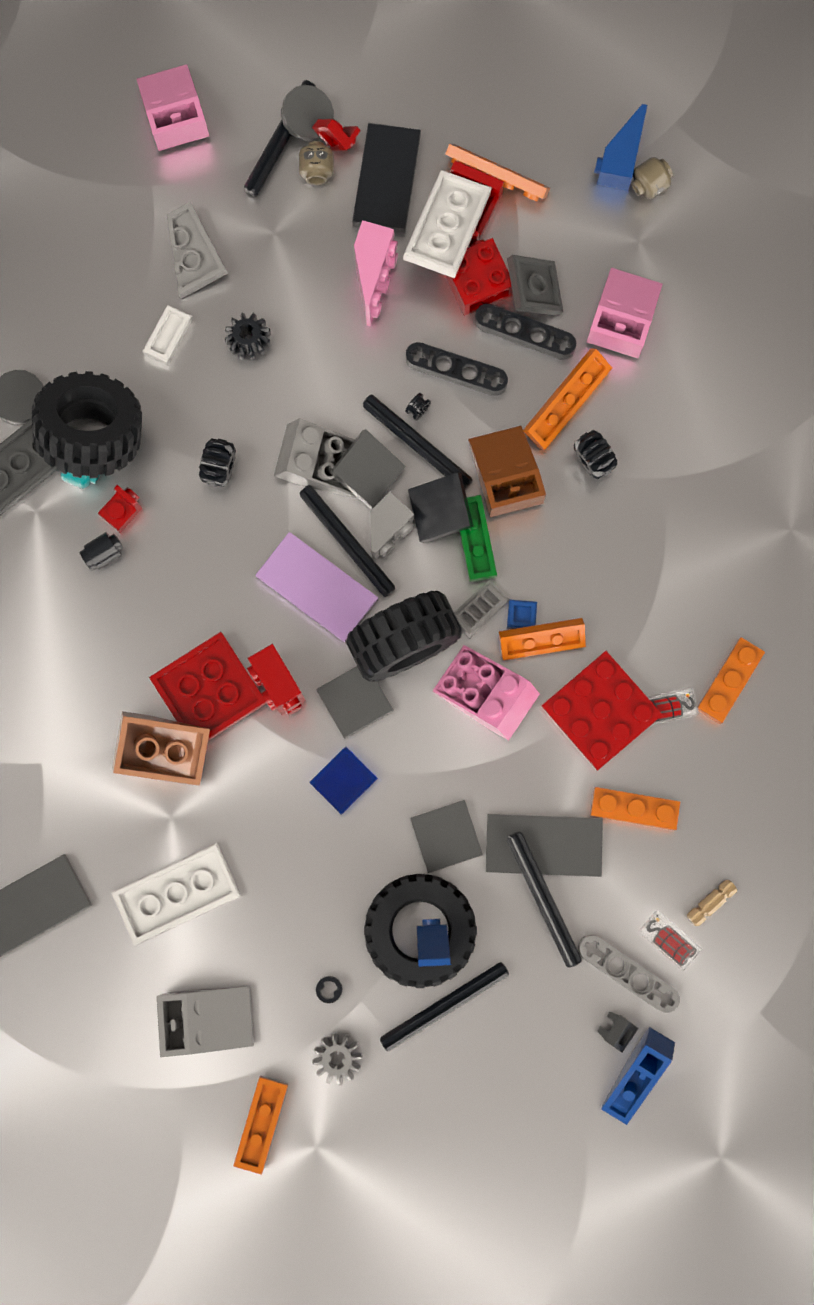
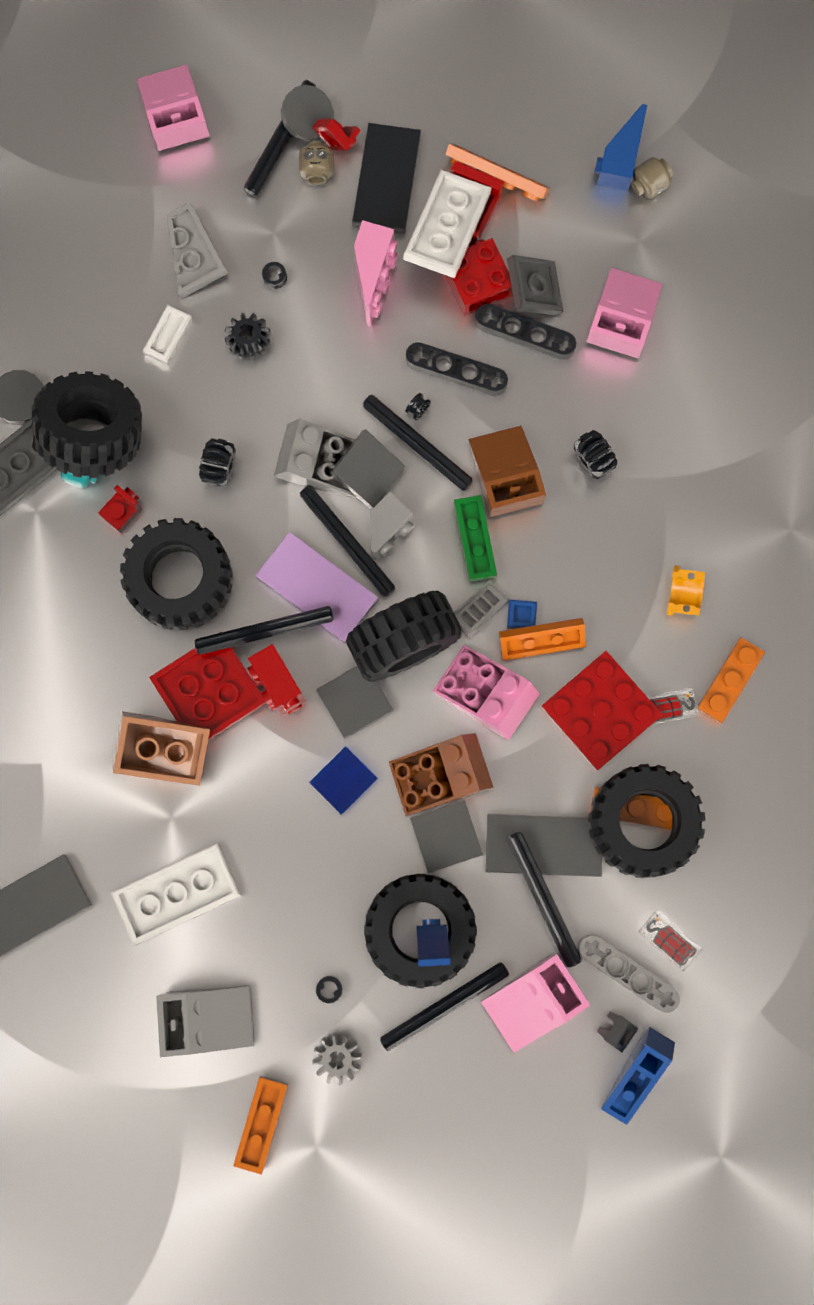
(101, 551): black brick -> none
(151, 549): none -> black tyre
(263, 630): none -> black axle
(282, 276): none -> black bush
(440, 507): black tile -> none
(441, 774): none -> dark orange slope
(535, 1002): none -> bright pink slope
(567, 399): orange plate -> none
(674, 793): none -> black tyre
(686, 592): none -> light orange piece
(712, 902): tan axle -> none

